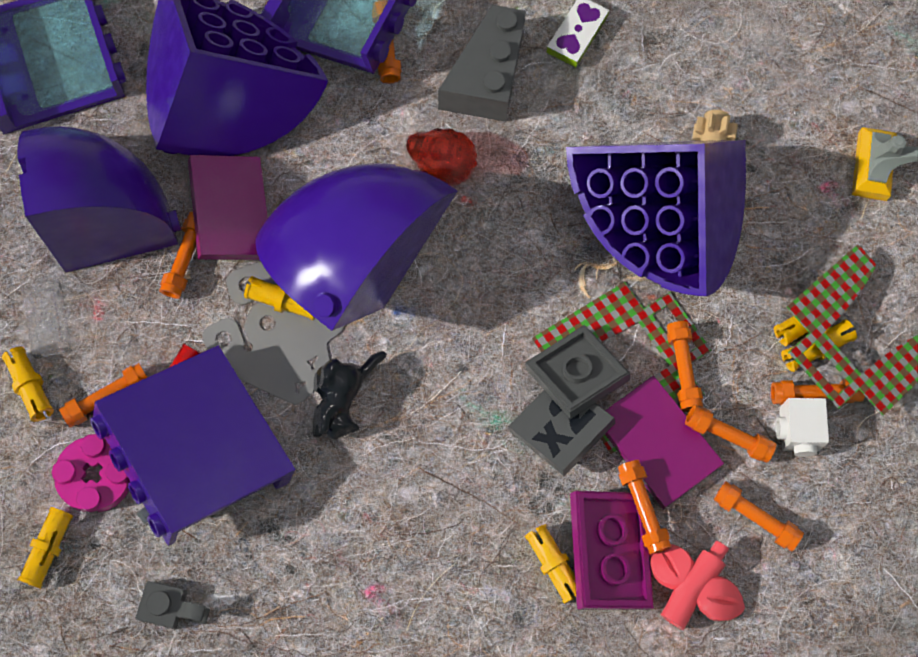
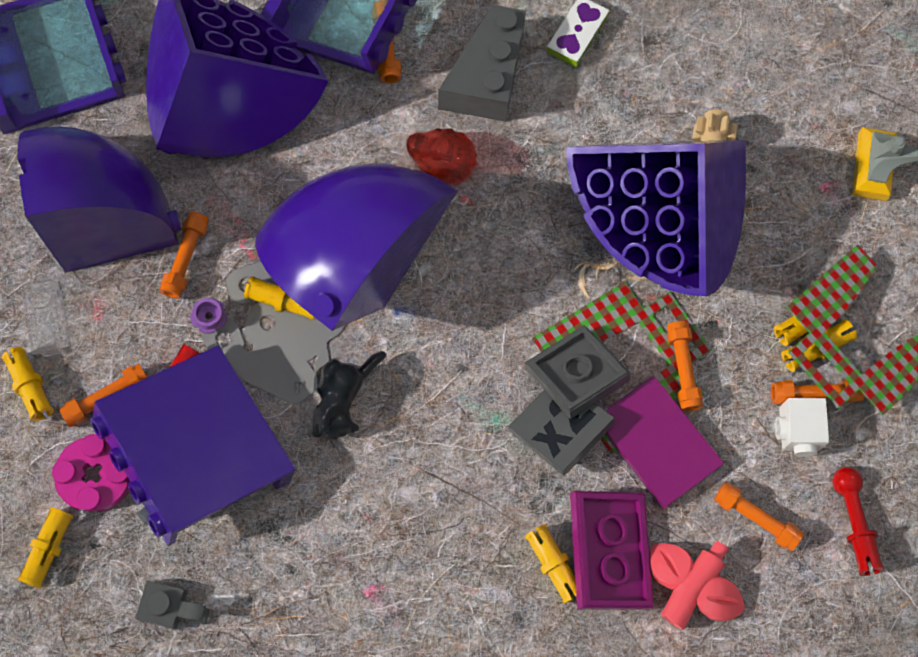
(206, 306): none -> medium lavender plate
(227, 205): magenta tile -> none
(632, 475): orange bar -> none
(758, 446): orange bar -> none
(848, 483): none -> red pin

